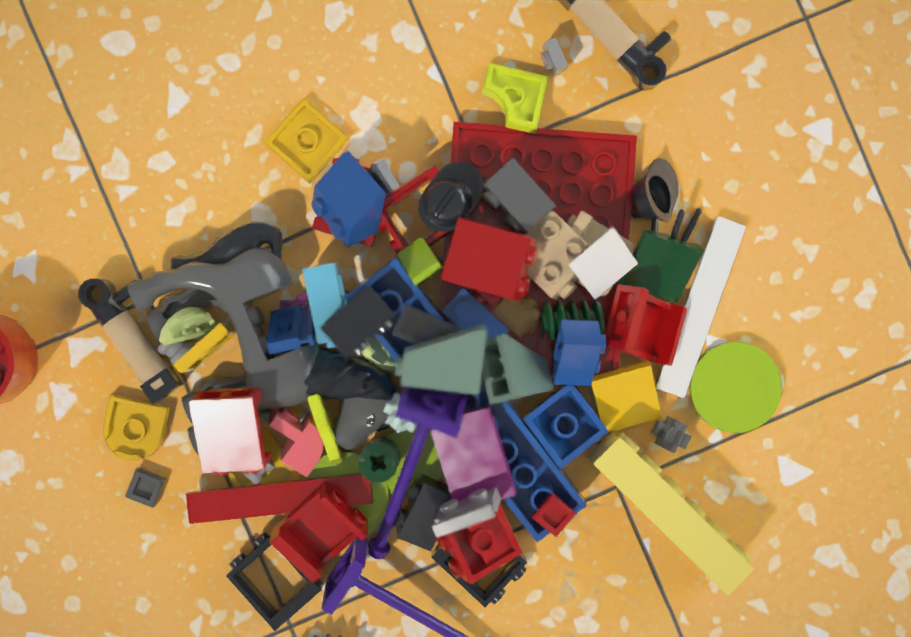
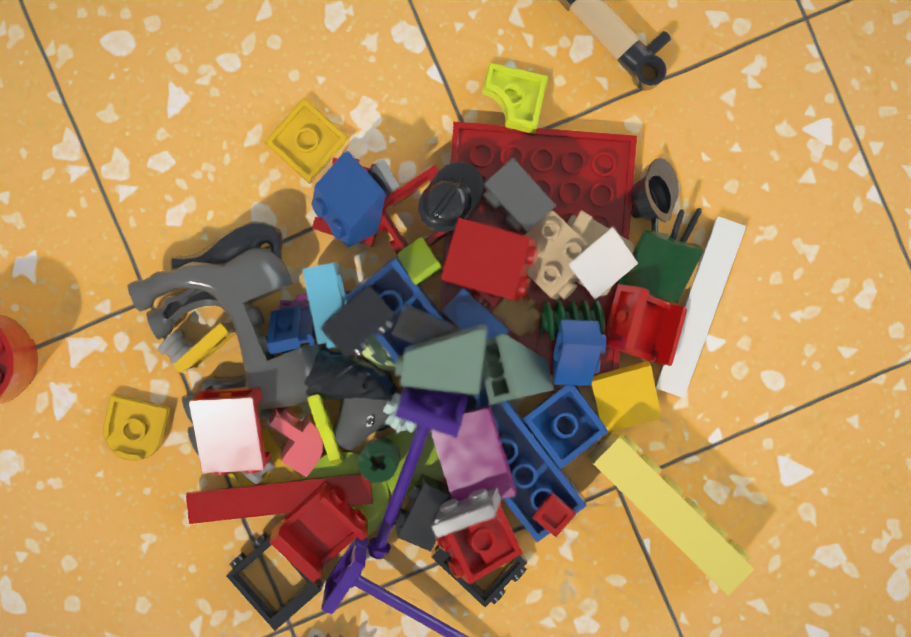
(129, 339): piece -> none
(145, 487): dark grey tile -> none
(186, 325): yellowish green plate -> none
(553, 57): light grey plate -> none
(671, 434): dark grey gear -> none
(735, 387): lime tile -> none

